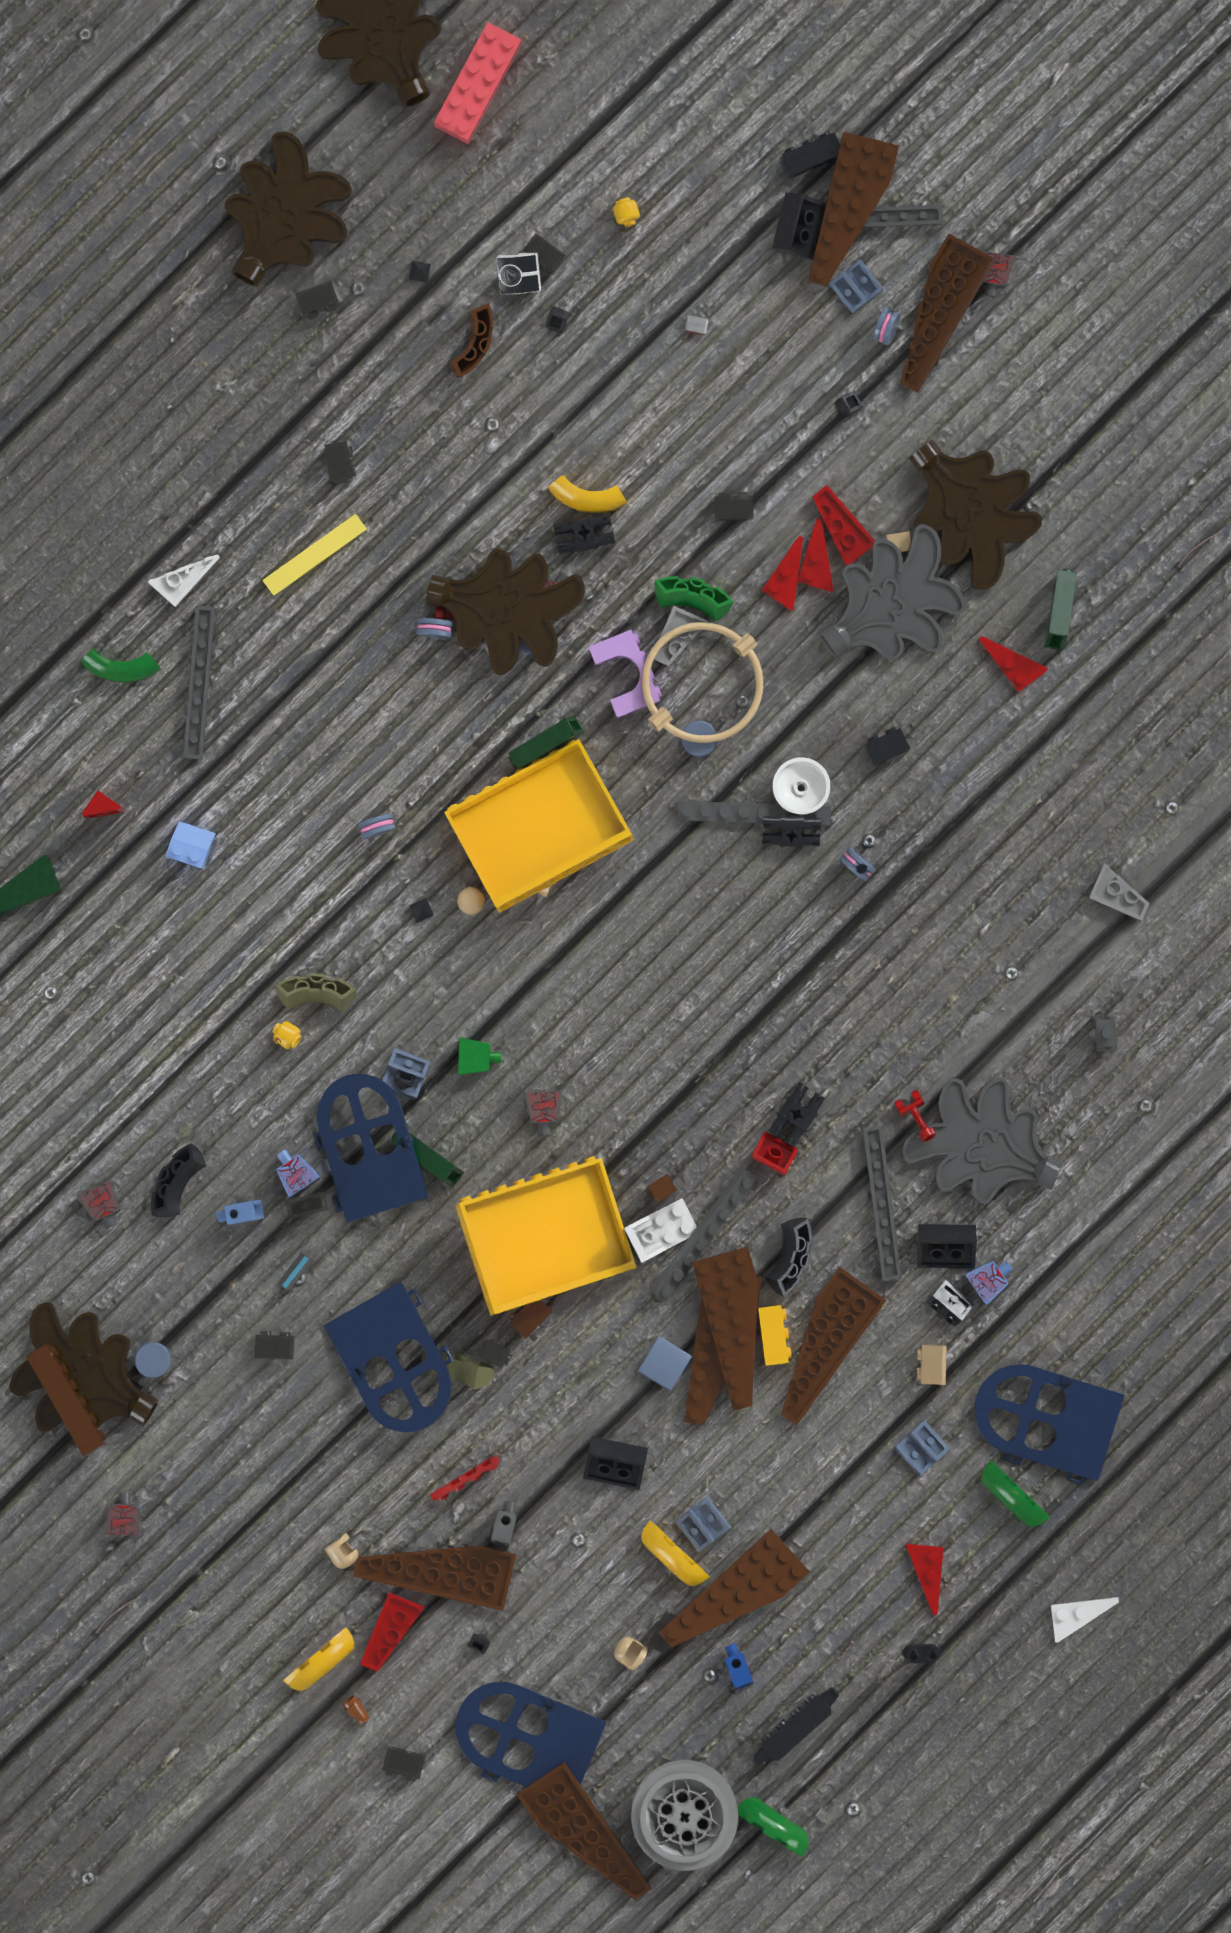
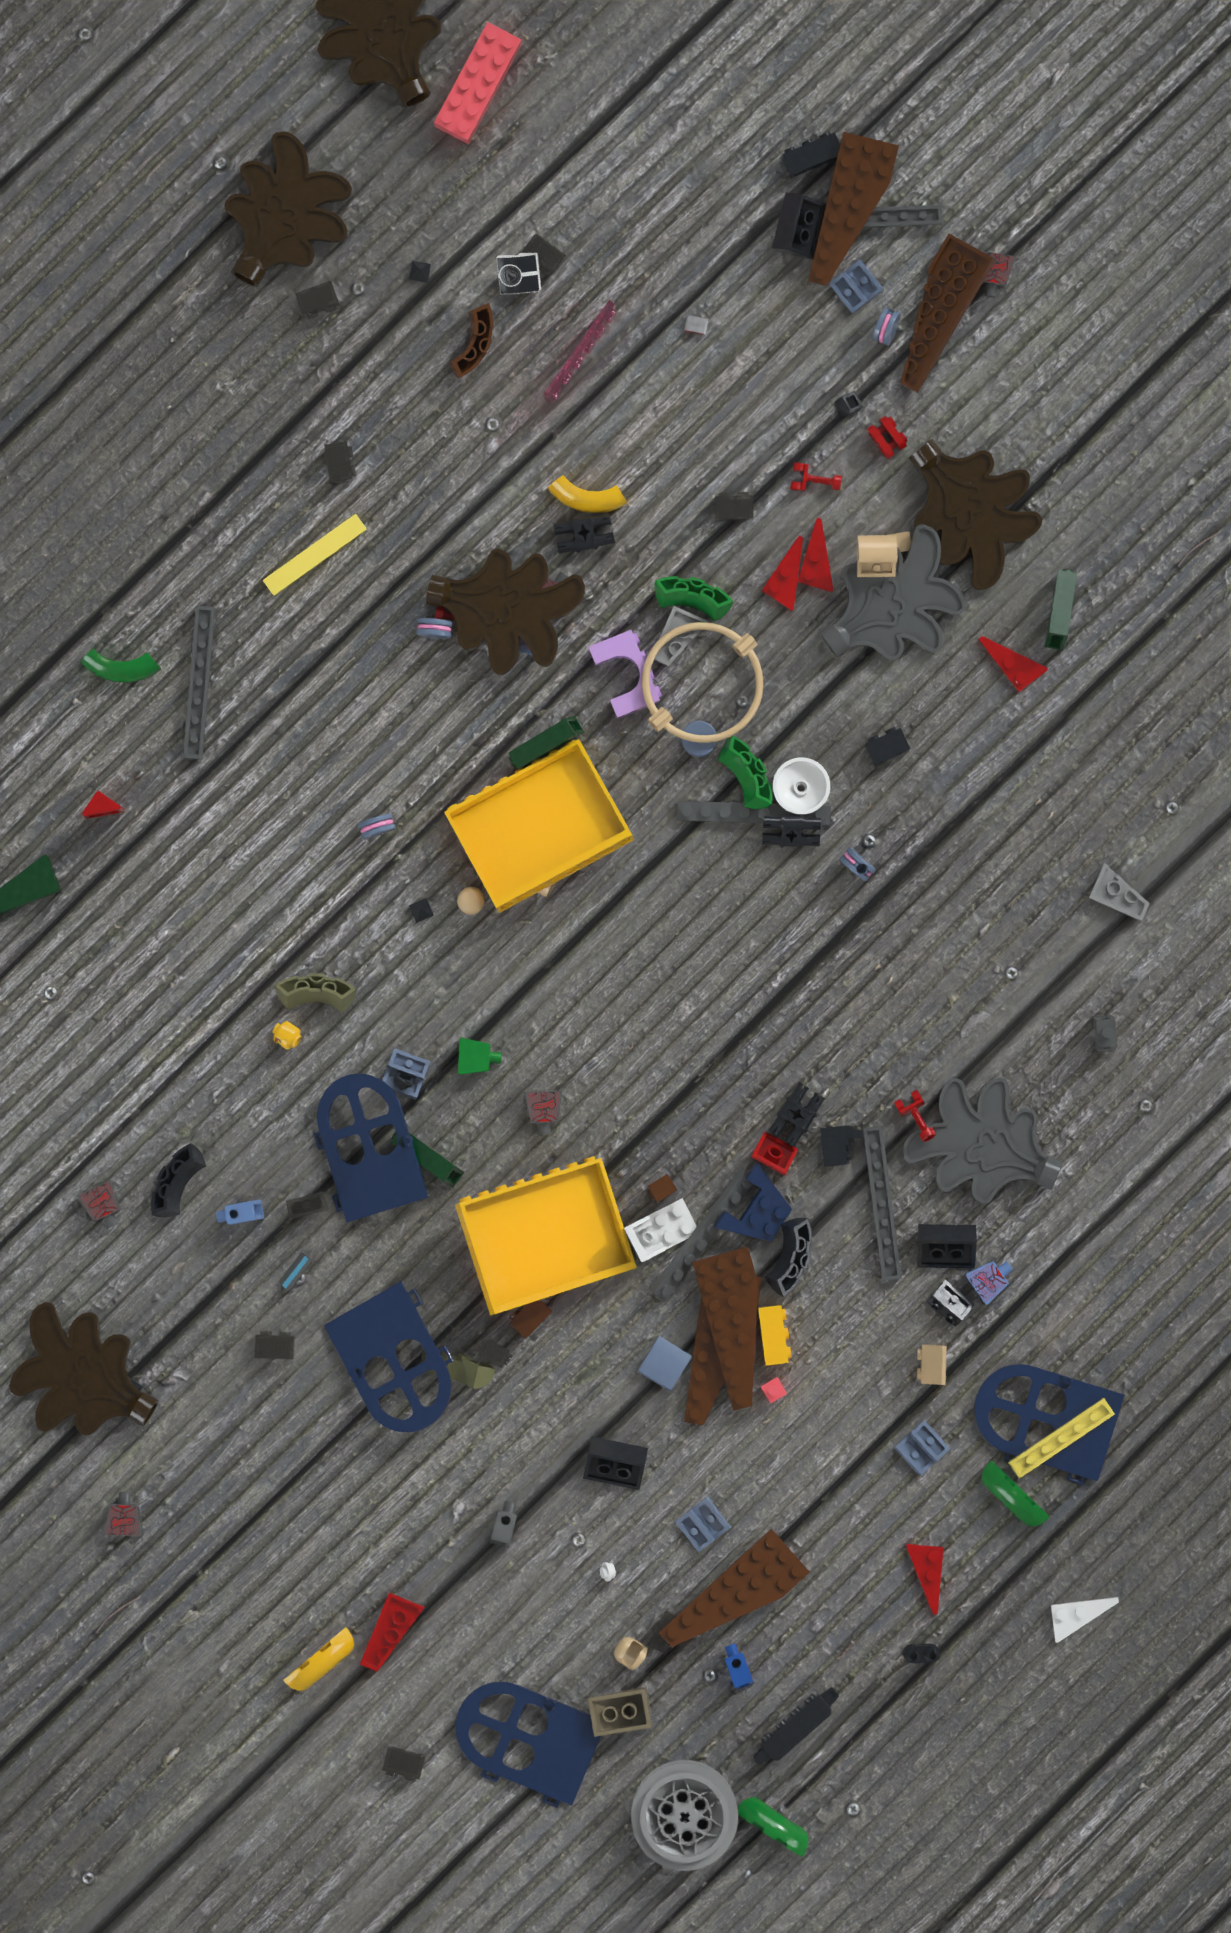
(66, 1400): reddish brown brick -> none
(153, 1360): sand blue head -> none
(179, 583): white wing -> none
(190, 845): light blue slope -> none
(295, 1173): medium blue torso -> none
(338, 1549): tan helmet -> none
(355, 1709): dark orange cone -> none
(459, 1573): reddish brown wing -> none
(473, 1475): red wing -> none
(479, 1642): black slope -> none
(557, 319): black slope -> none
(570, 1816): reddish brown wing -> none
(576, 358): none -> clear pink plate
(607, 1571): none -> white plate
(620, 1712): none -> dark tan slope
(626, 212): yellow head -> none
(672, 1556): yellow brick -> none
(749, 772): none -> green brick
(763, 1214): none -> dark blue wing
(773, 1389): none -> coral brick
(835, 482): none -> red bar
(835, 1326): reddish brown wing -> none
(836, 1142): none -> black hinge
(844, 528): red wing -> none
(876, 556): none -> tan brick
(898, 439): none -> red brick
(1061, 1438): none -> light yellow tile

